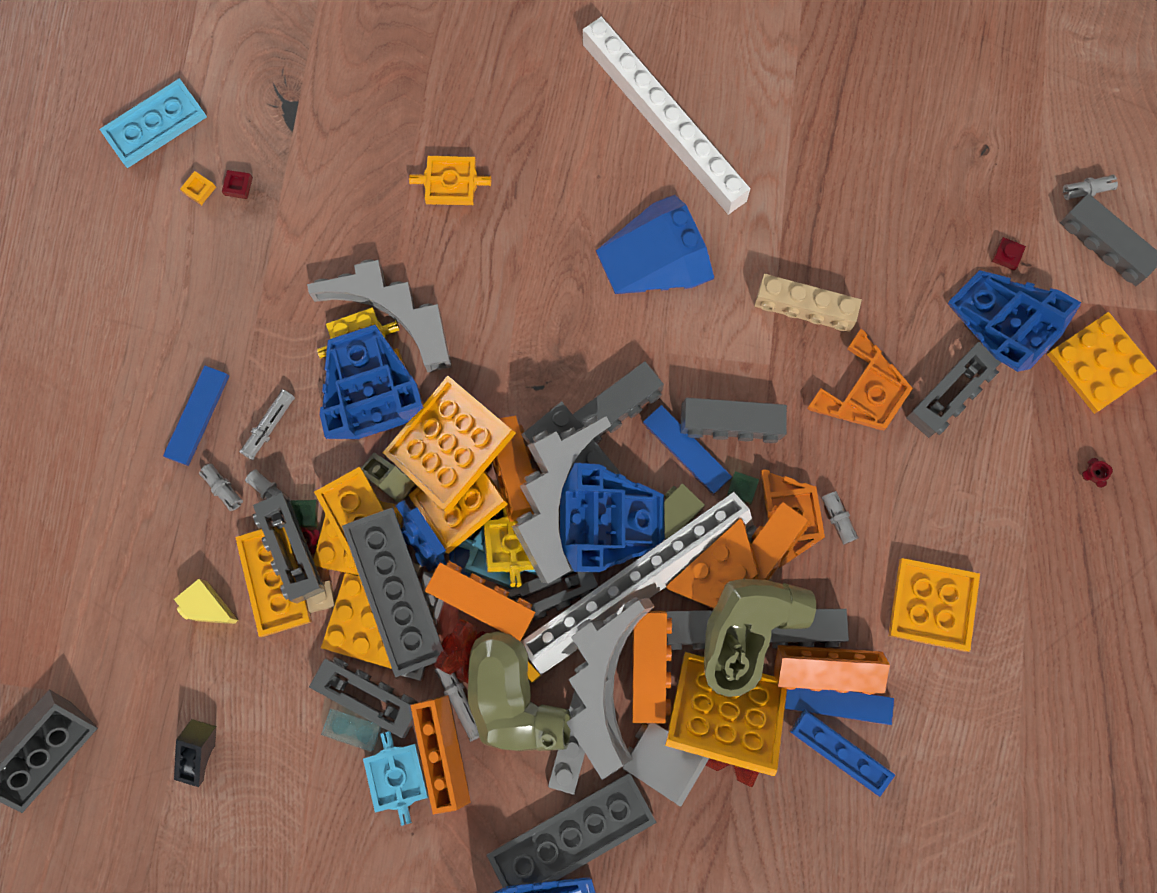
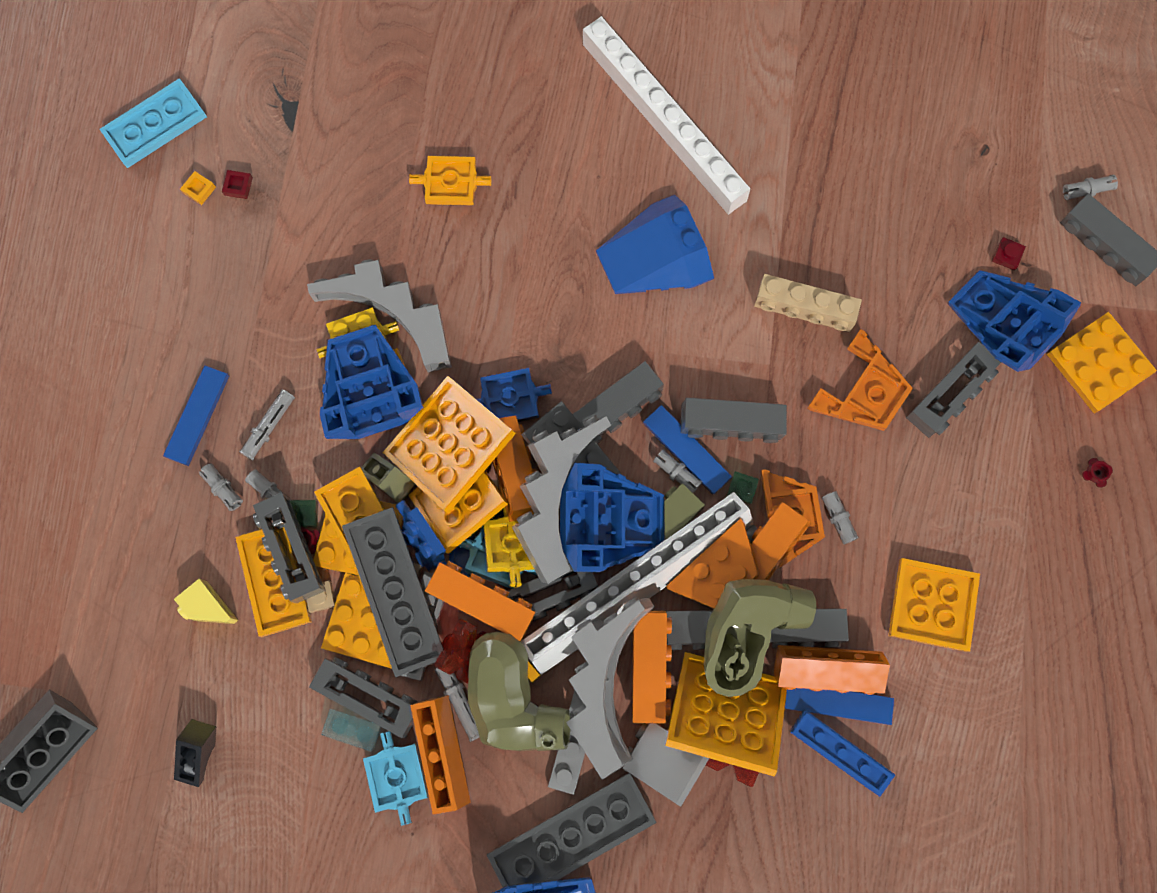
(512, 394): none -> blue plate
(677, 471): none -> light grey pin

